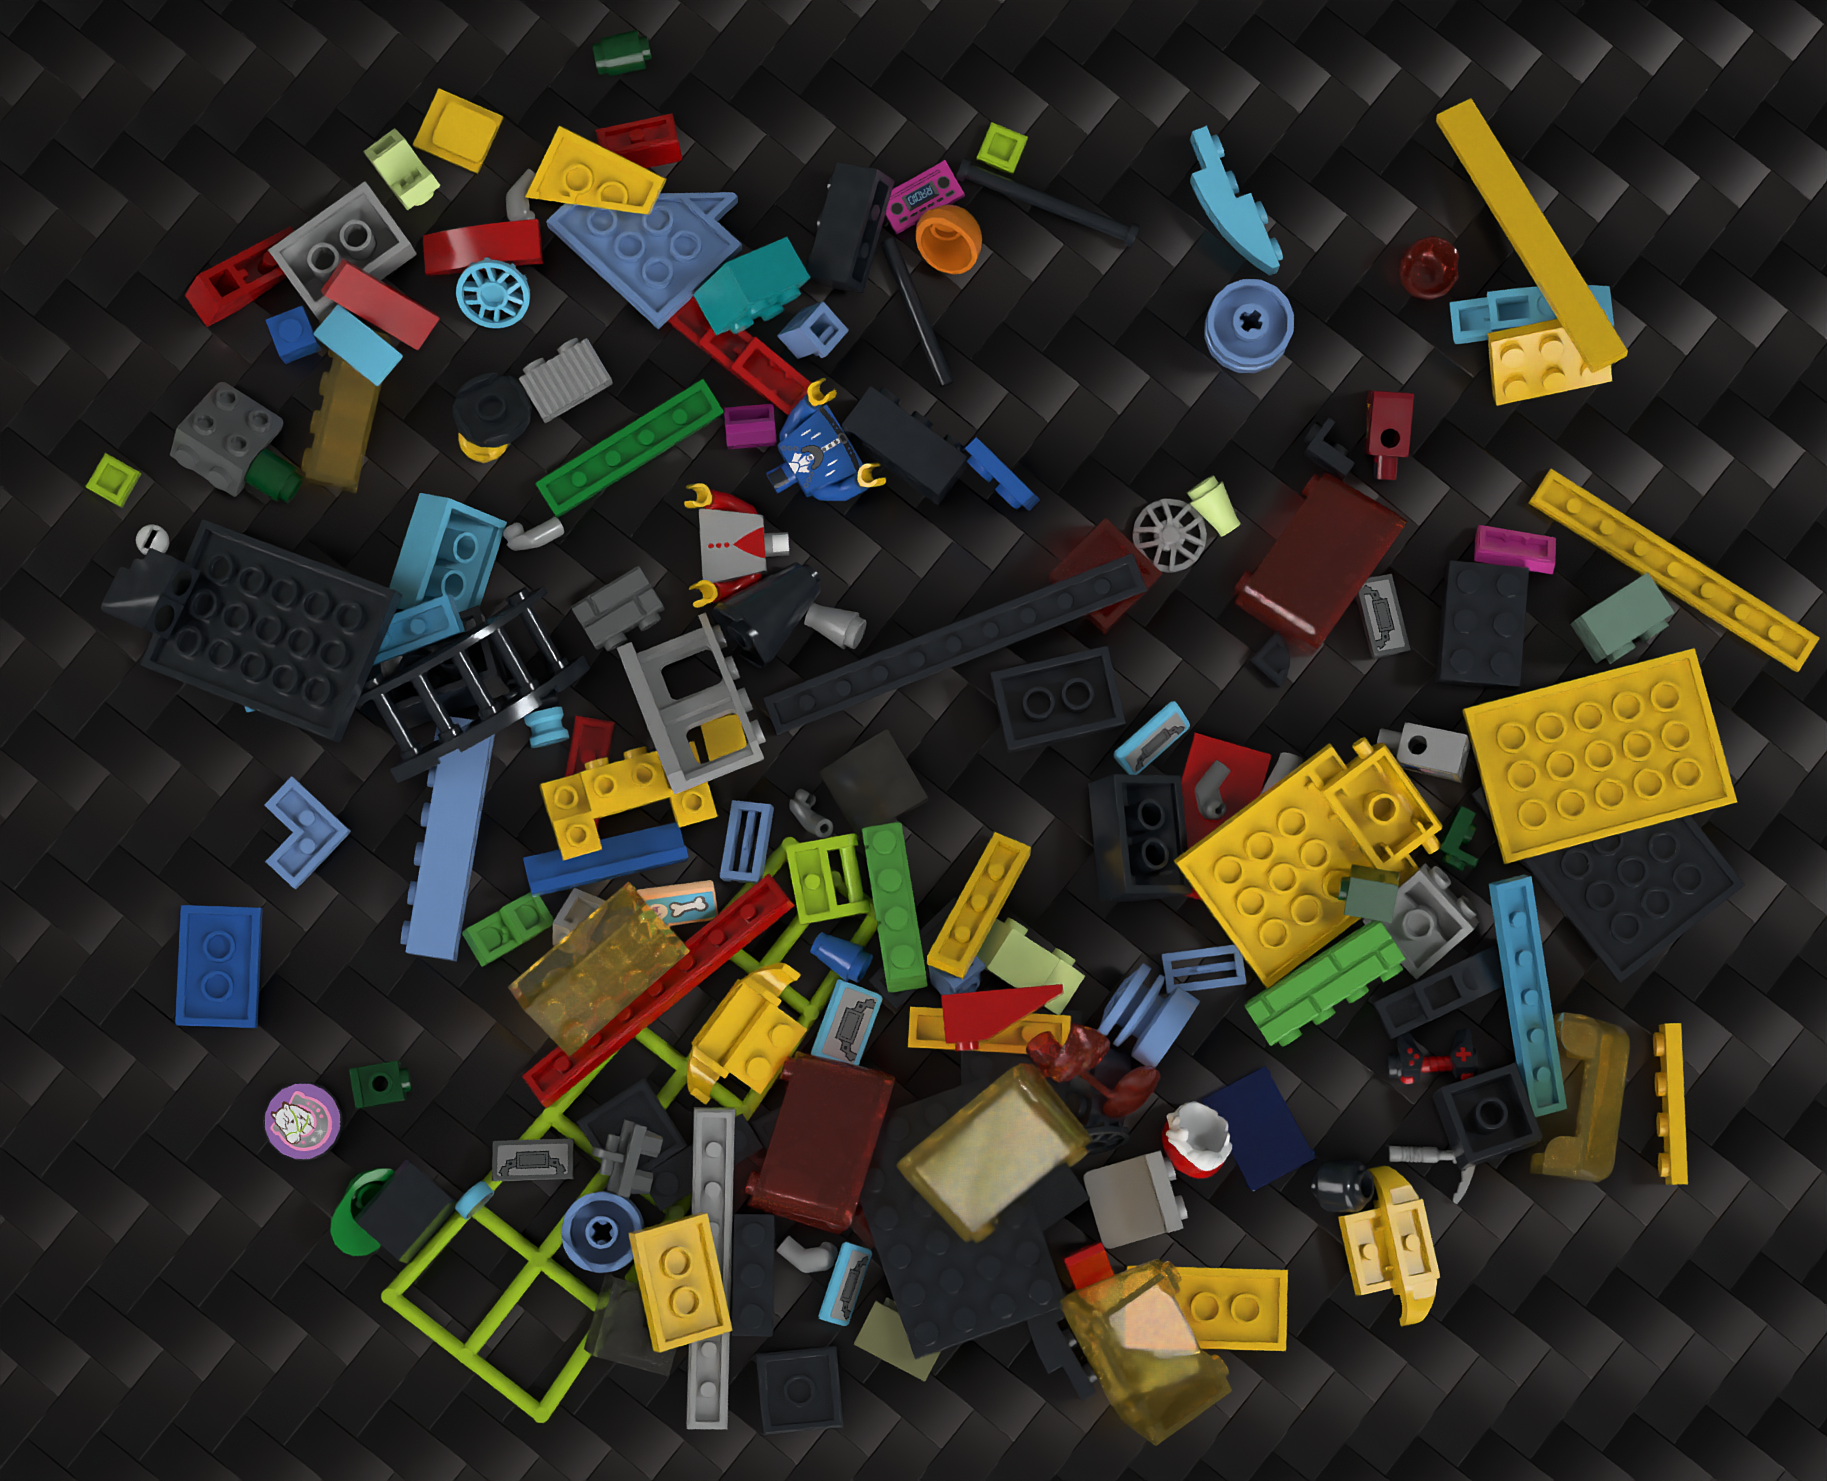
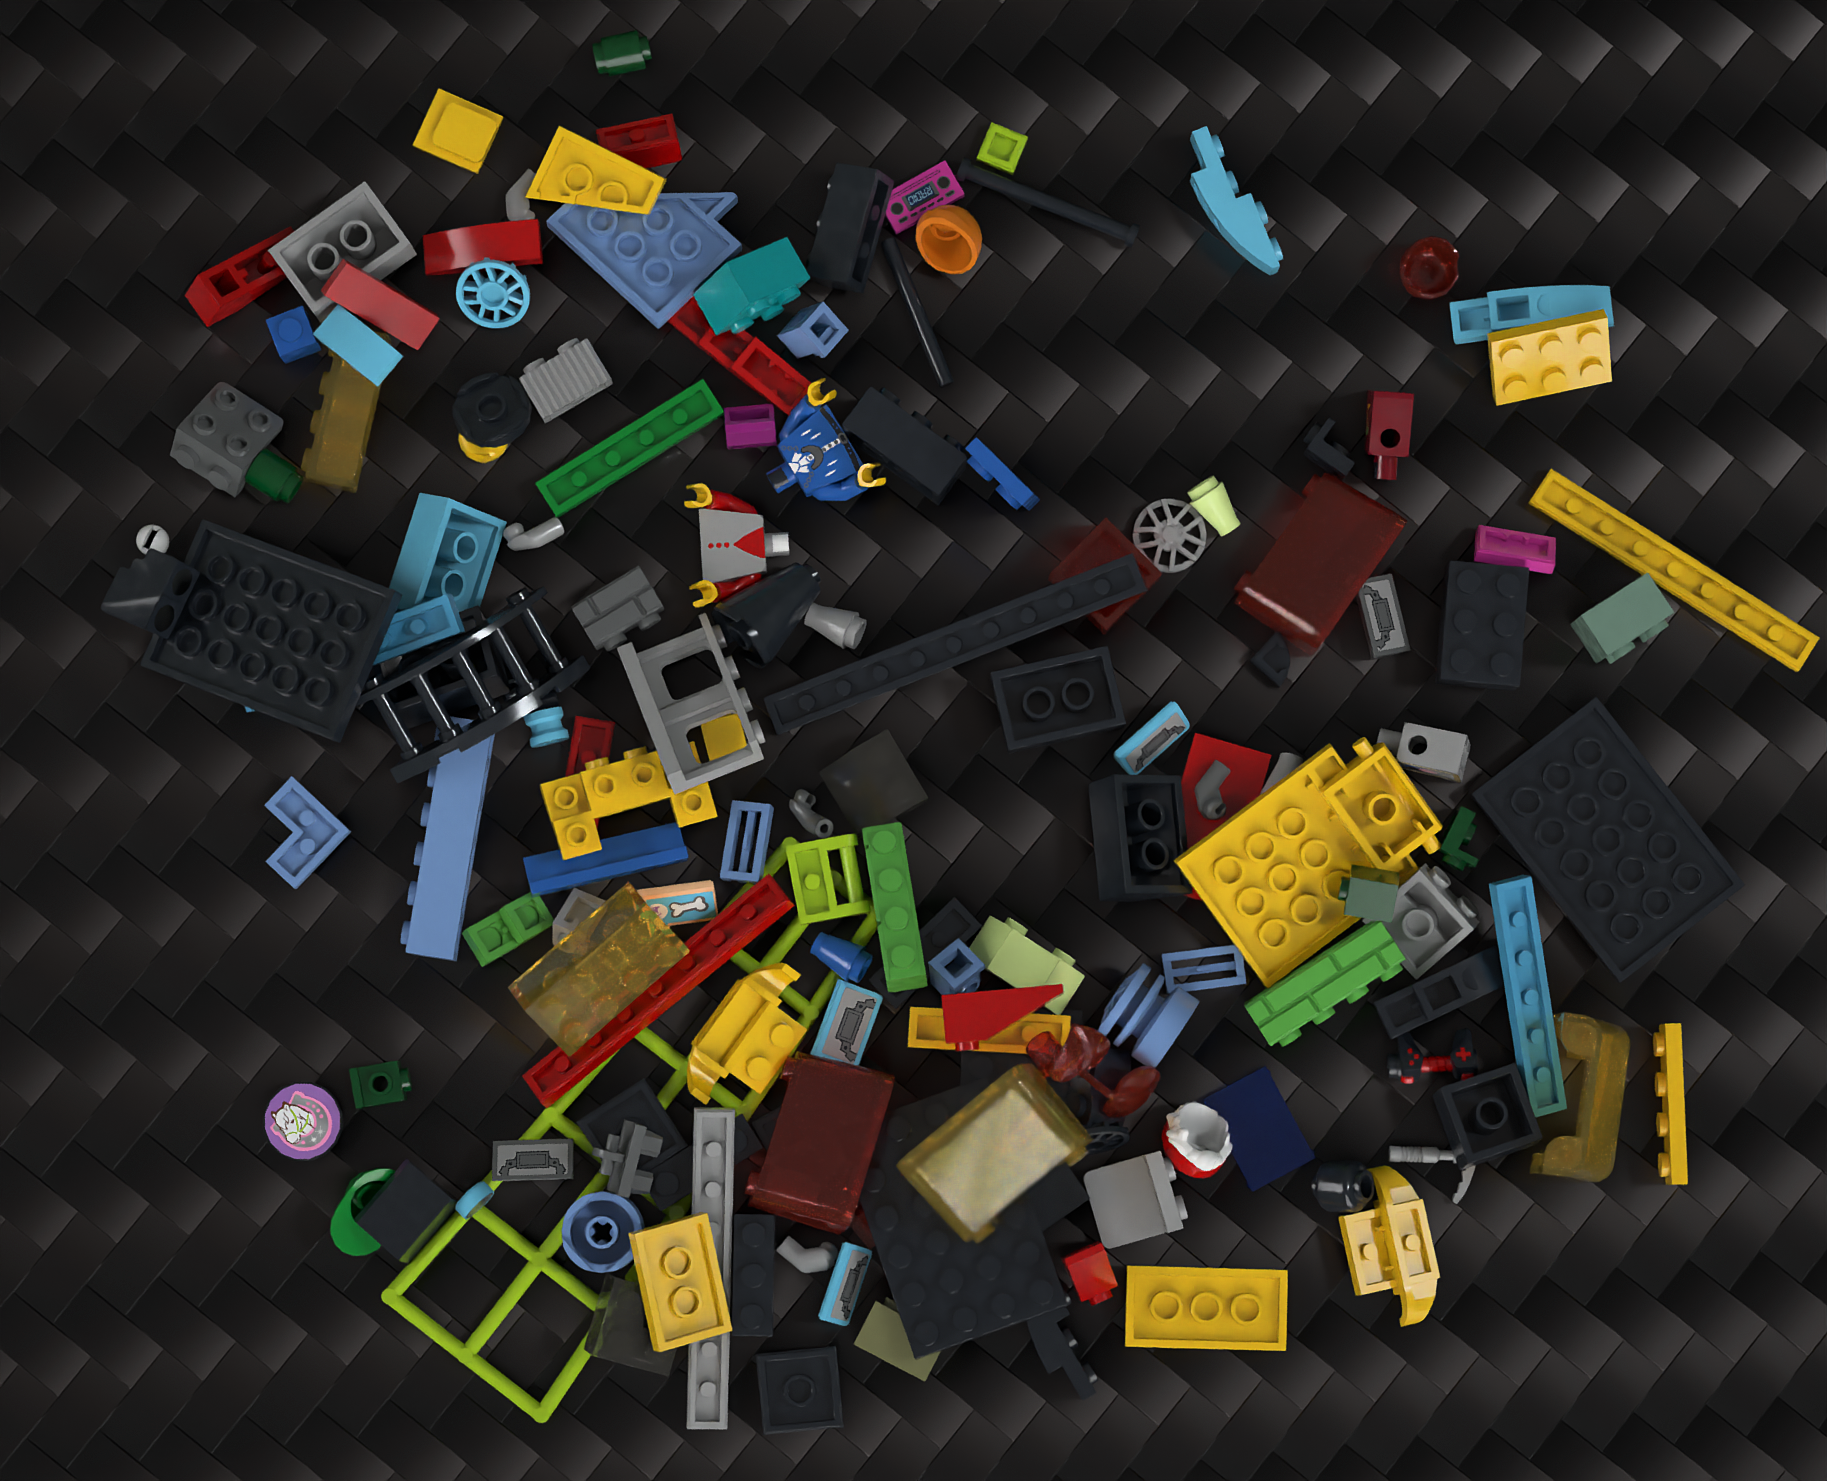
(113, 480): lime tile -> none
(219, 966): blue plate -> none
(402, 169): yellowish green brick -> none
(978, 905): yellow plate -> none
(1145, 1349): clear yellow windscreen -> none
(1254, 303): medium blue wheel -> none
(1531, 236): yellow tile -> none
(1599, 756): yellow plate -> none

